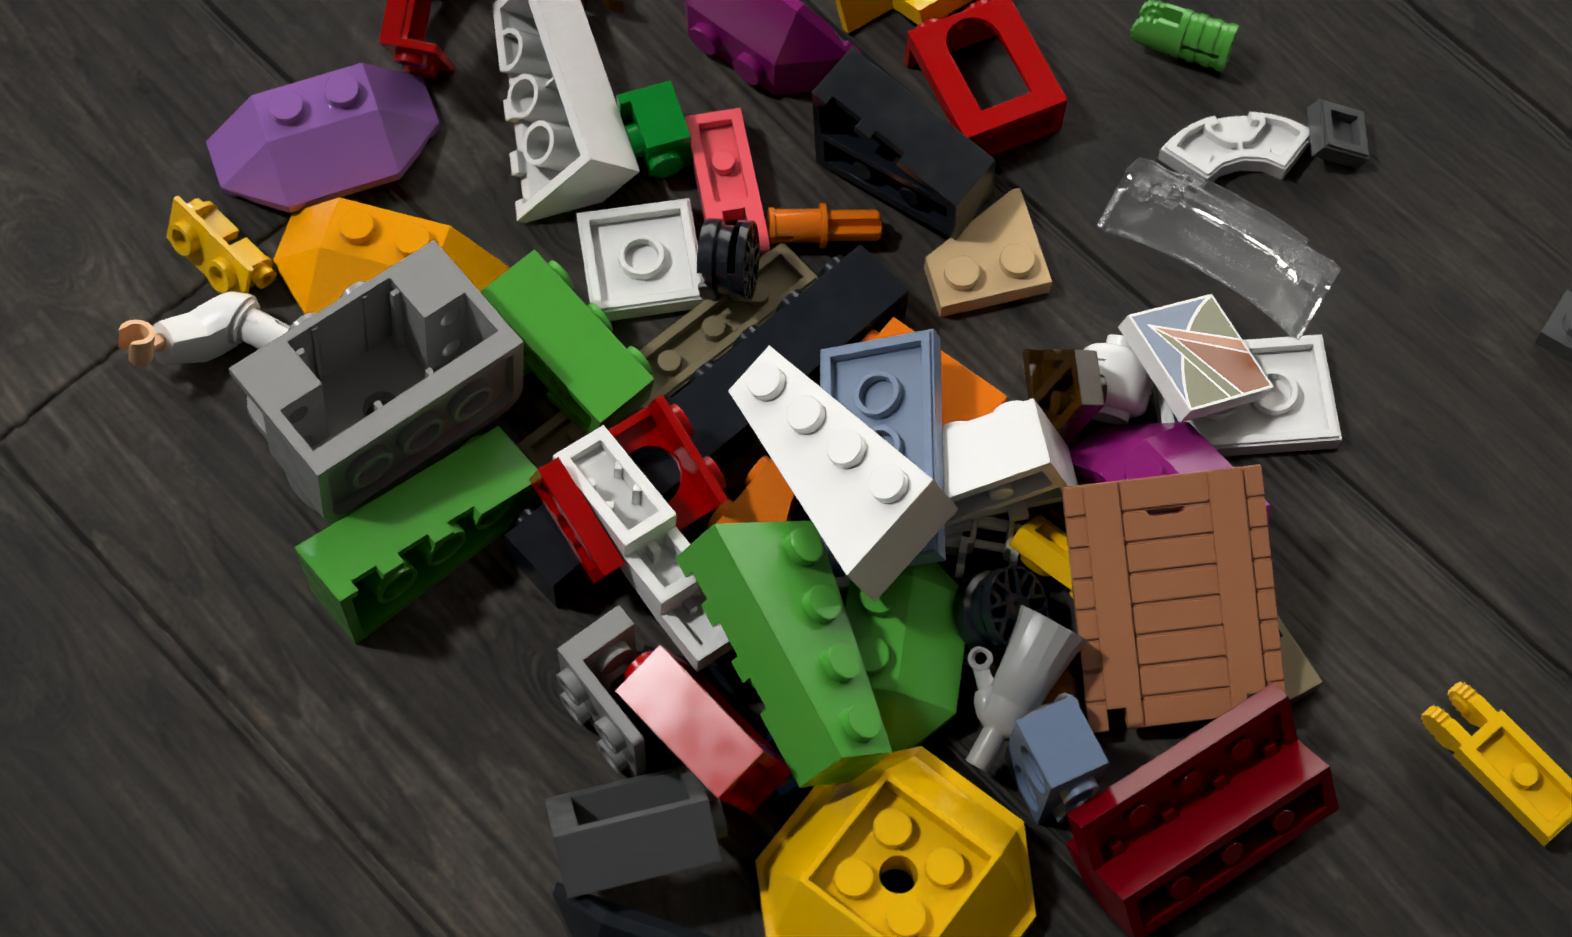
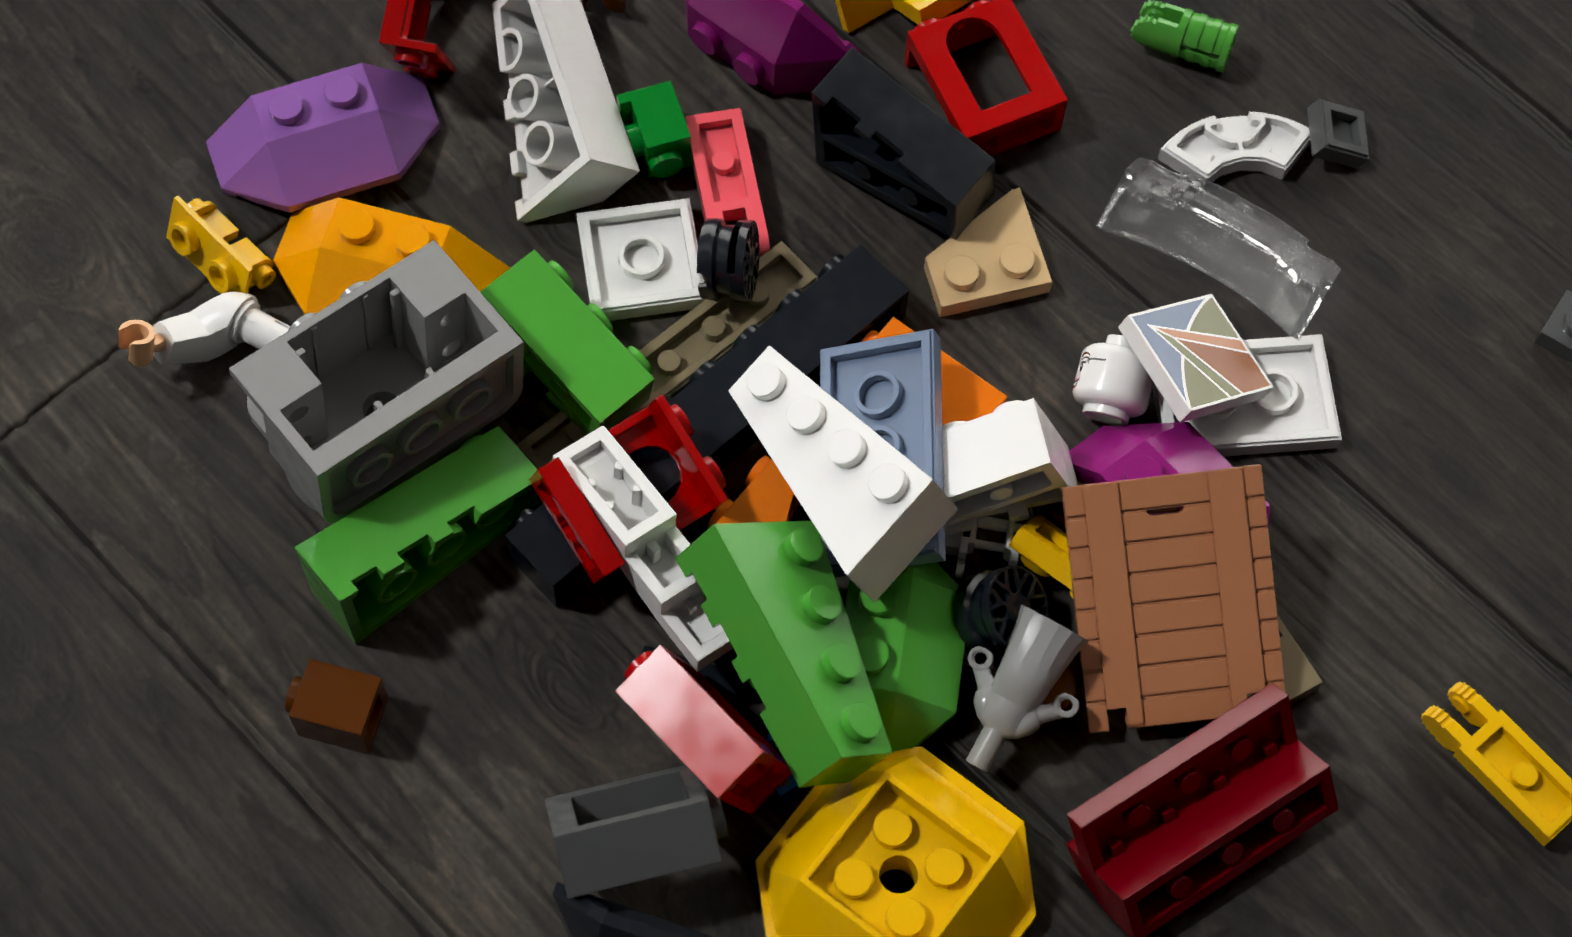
(336, 705): none -> reddish brown brick
(591, 670): light grey bracket -> none
(822, 225): orange axle -> none
(1055, 760): sand blue brick -> none
(1065, 387): dark brown wing -> none

